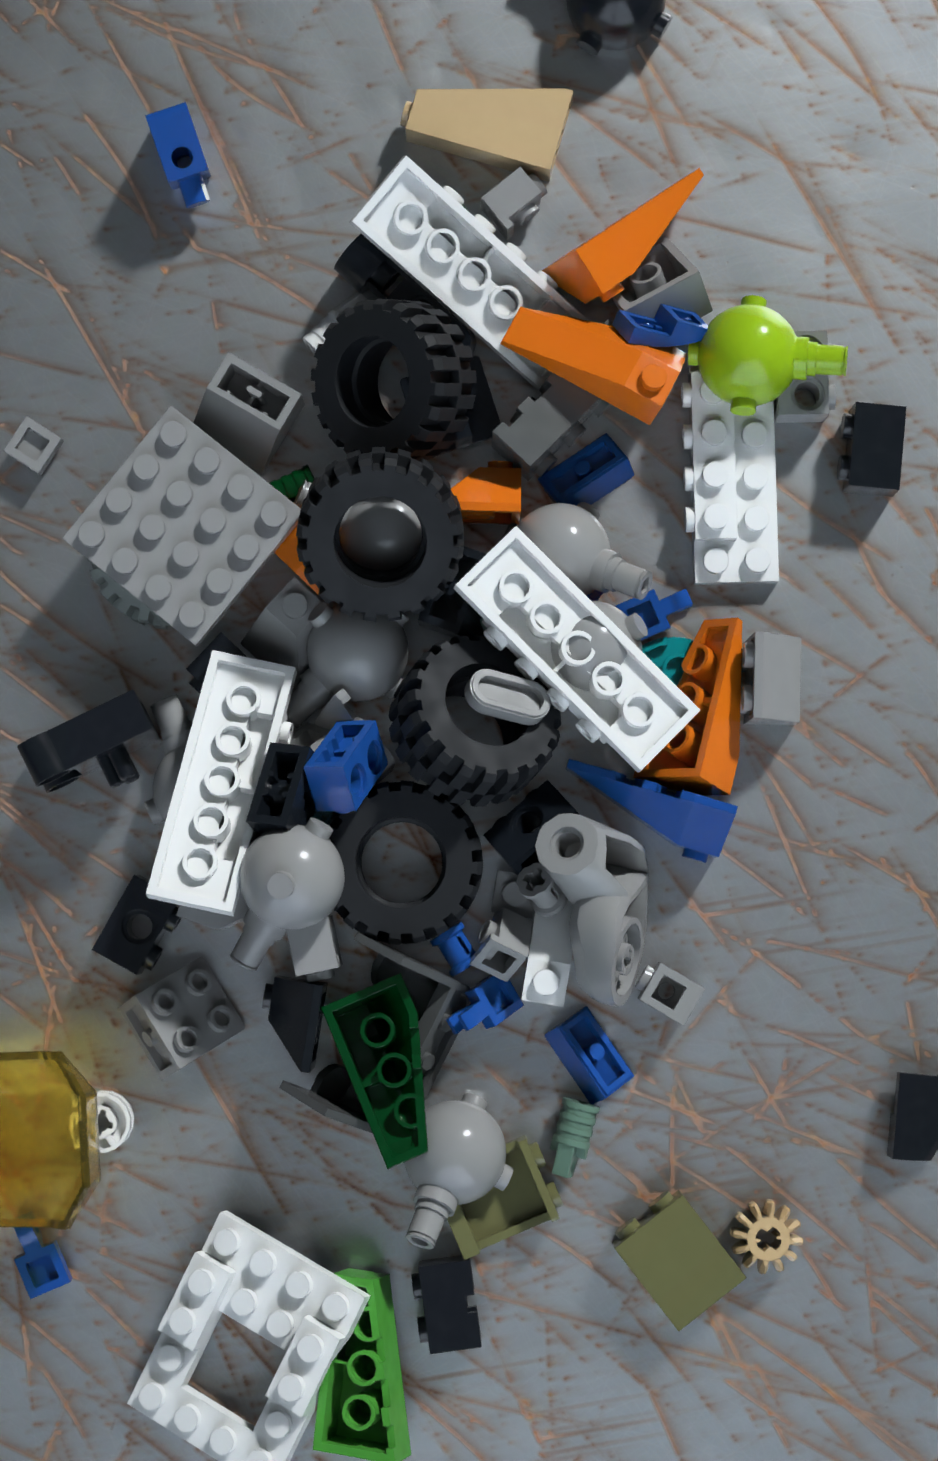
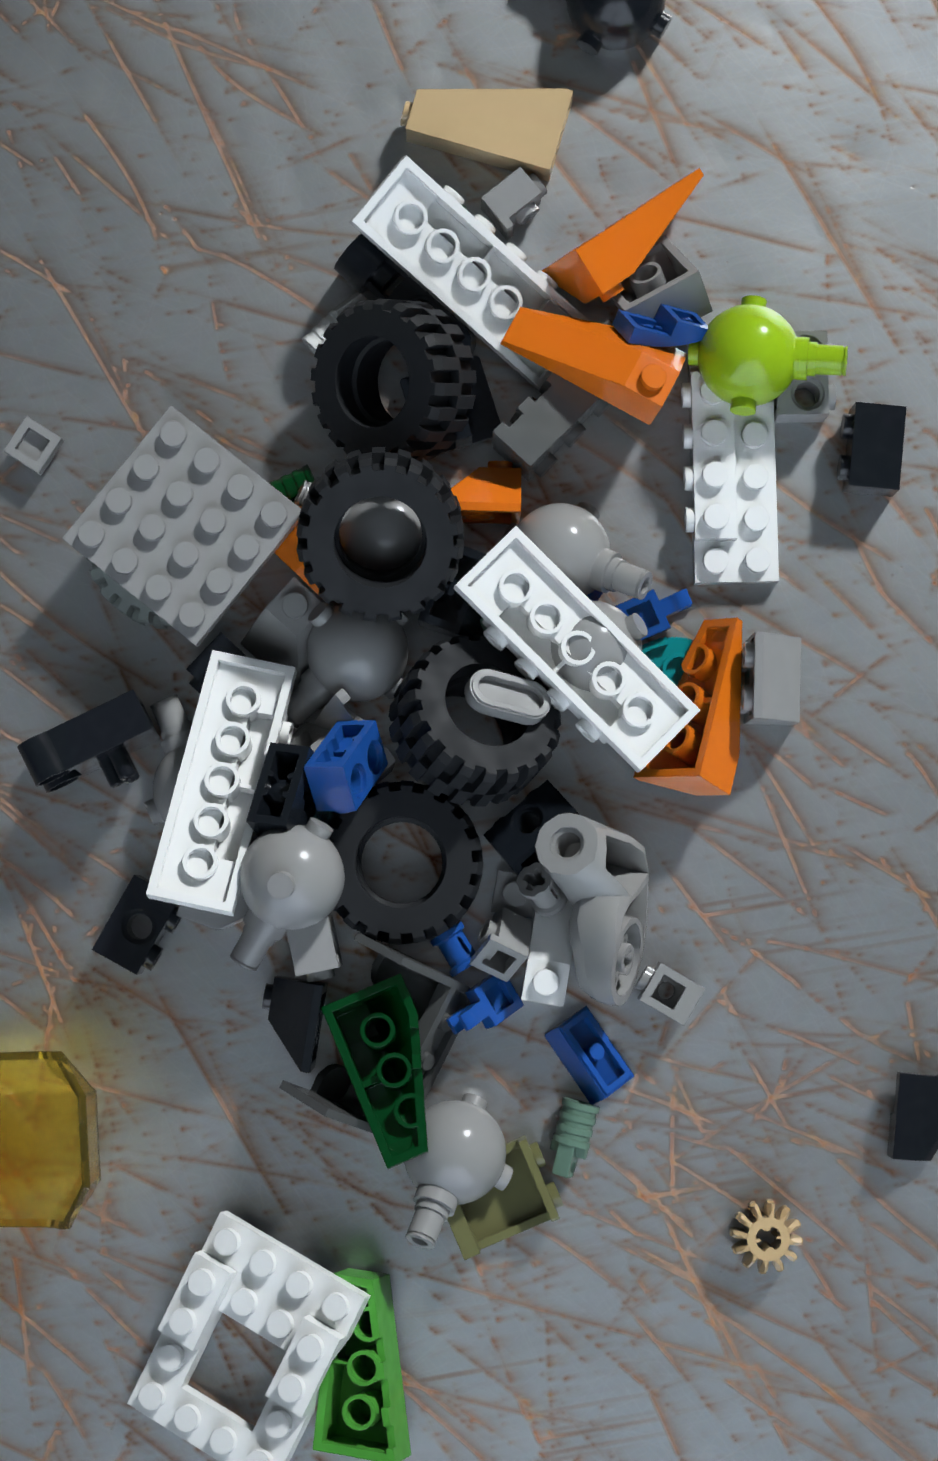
(42, 1264): blue plate -> none
(114, 1120): white wheel -> none
(176, 138): blue torso -> none
(181, 1017): light grey bracket -> none
(248, 412): light grey slope -> none
(448, 1319): black brick -> none
(588, 473): blue slope -> none
(677, 1259): olive brick -> none
(679, 817): blue wedge -> none

